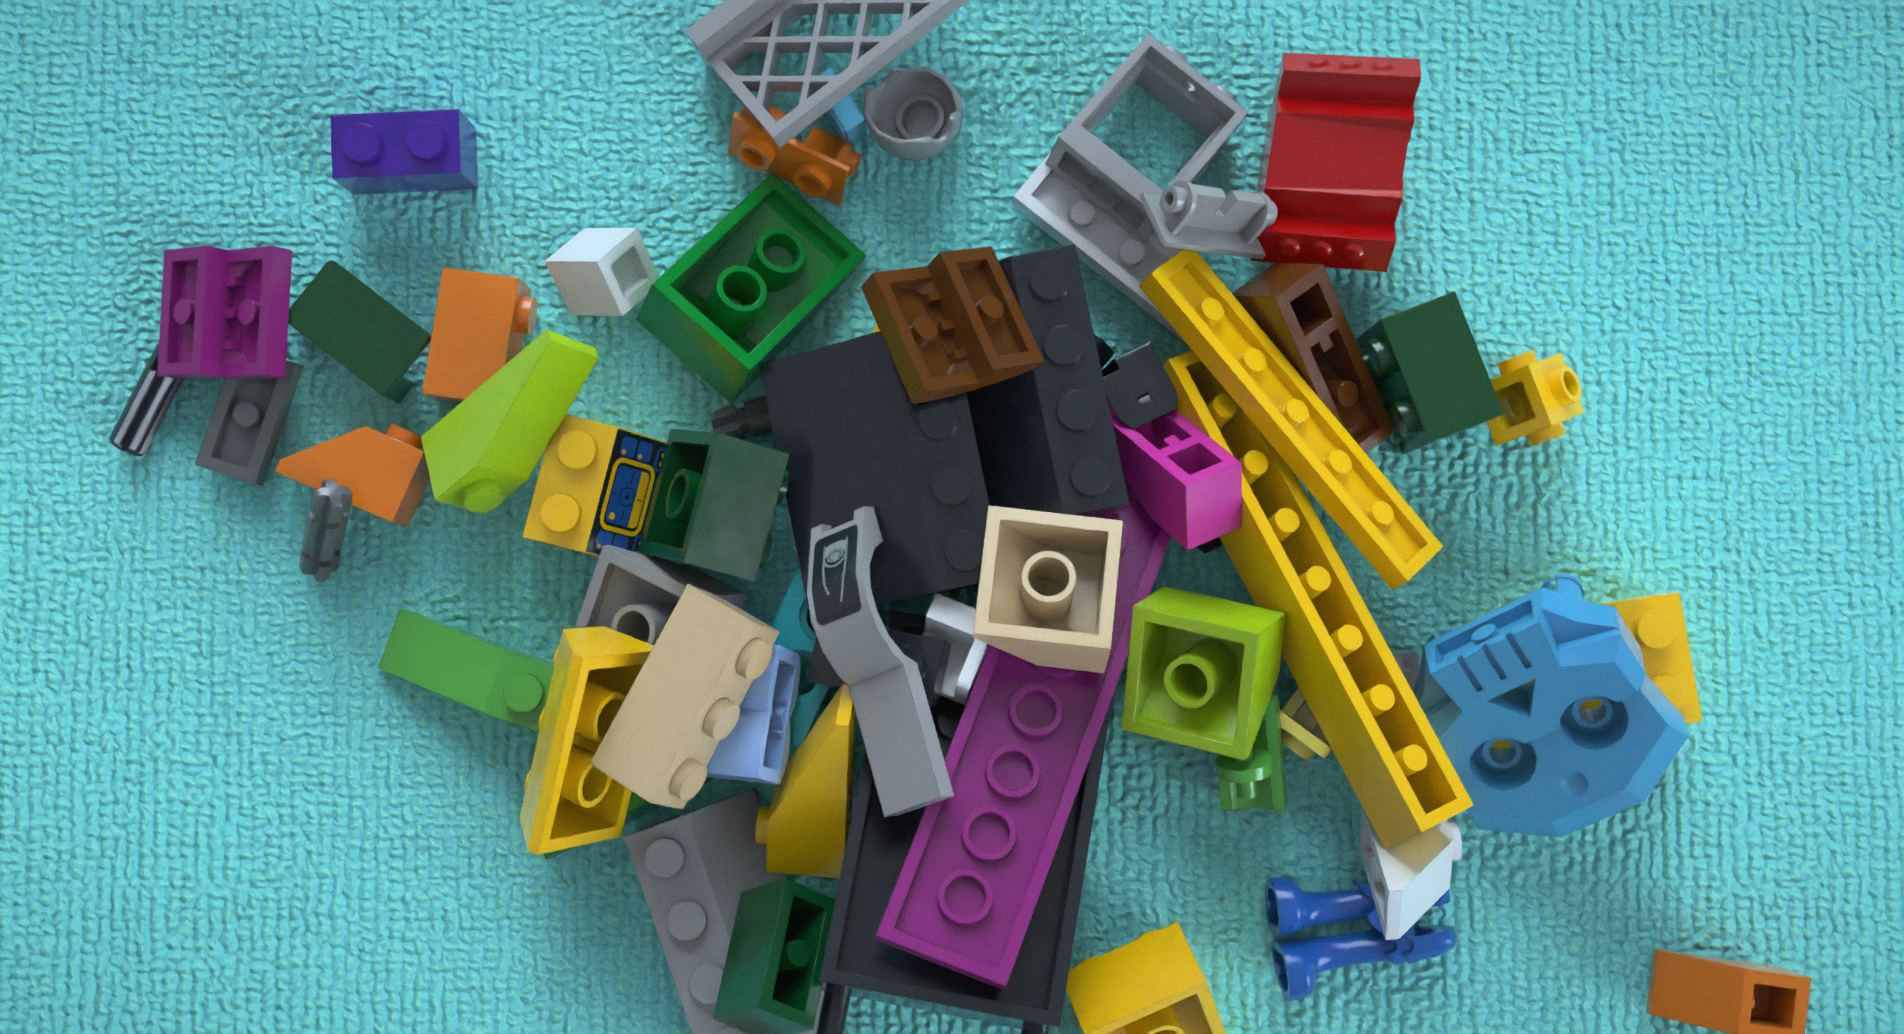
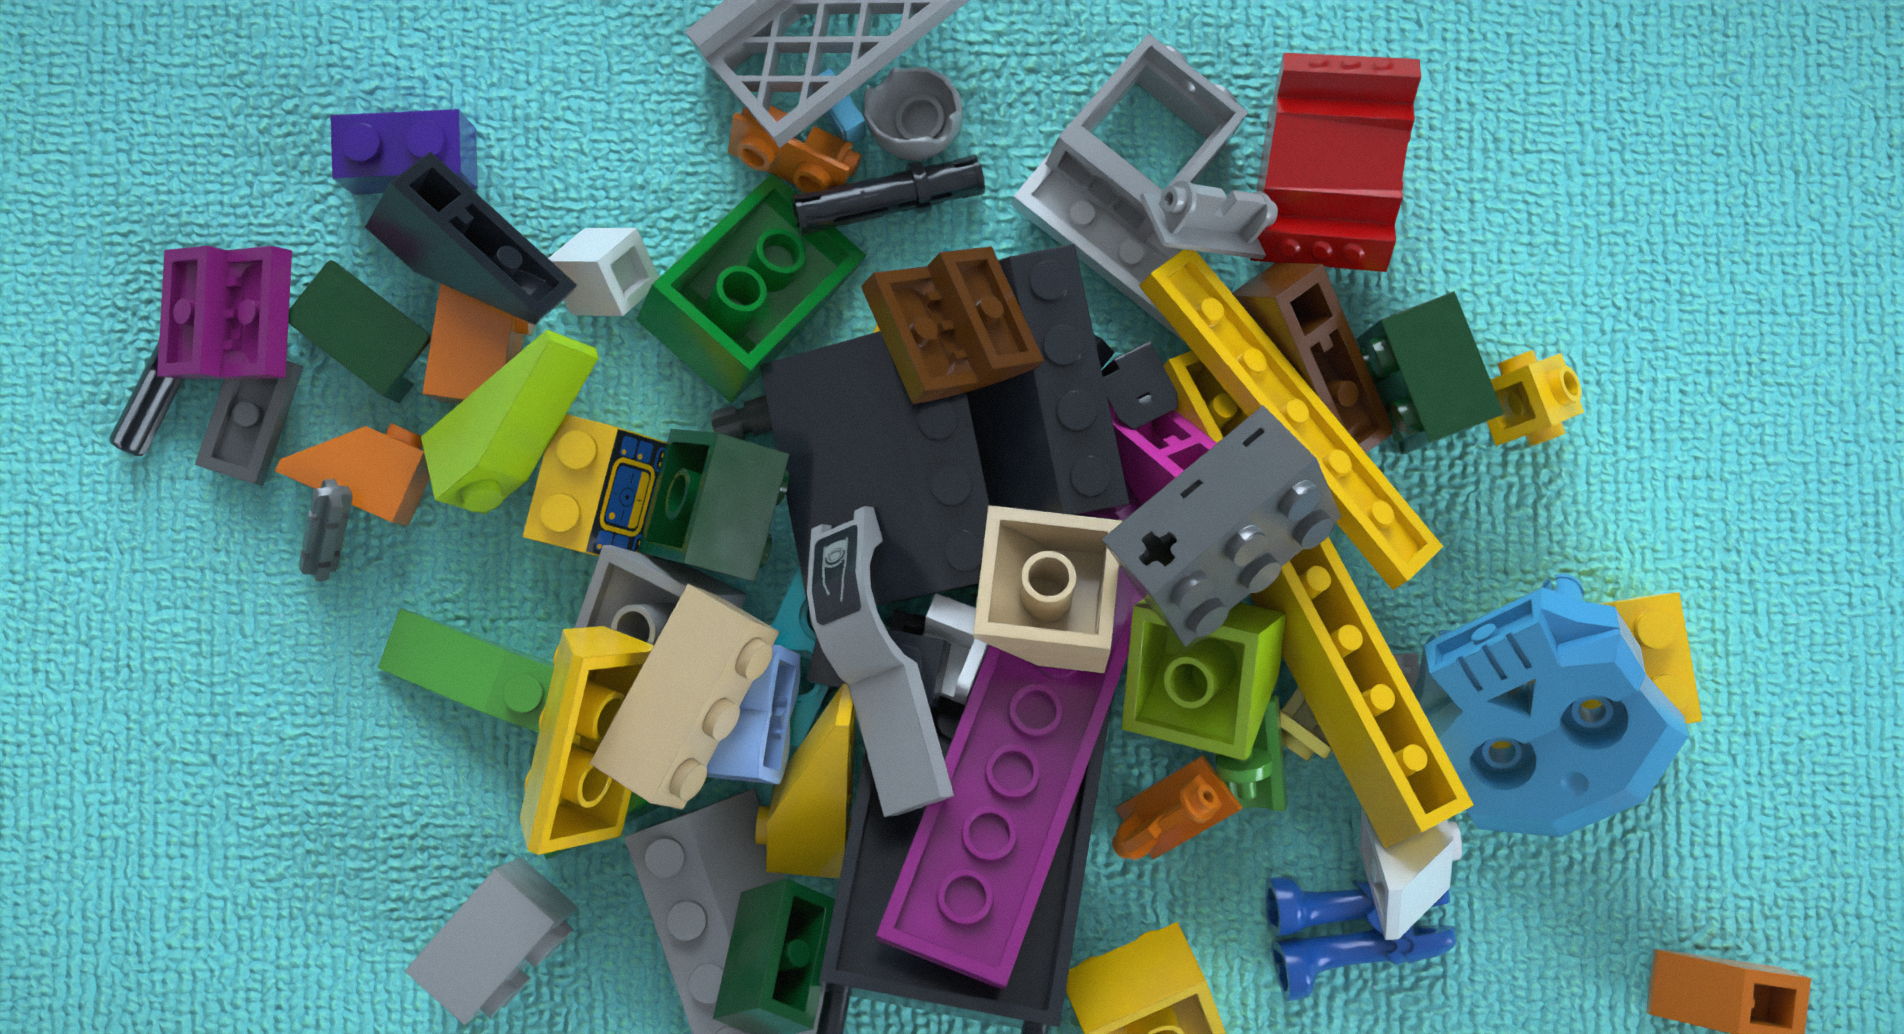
(464, 243): none -> black slope
(489, 941): none -> light grey brick
(902, 191): none -> black pin
(1173, 811): none -> orange hinge
(1225, 526): none -> dark grey piece

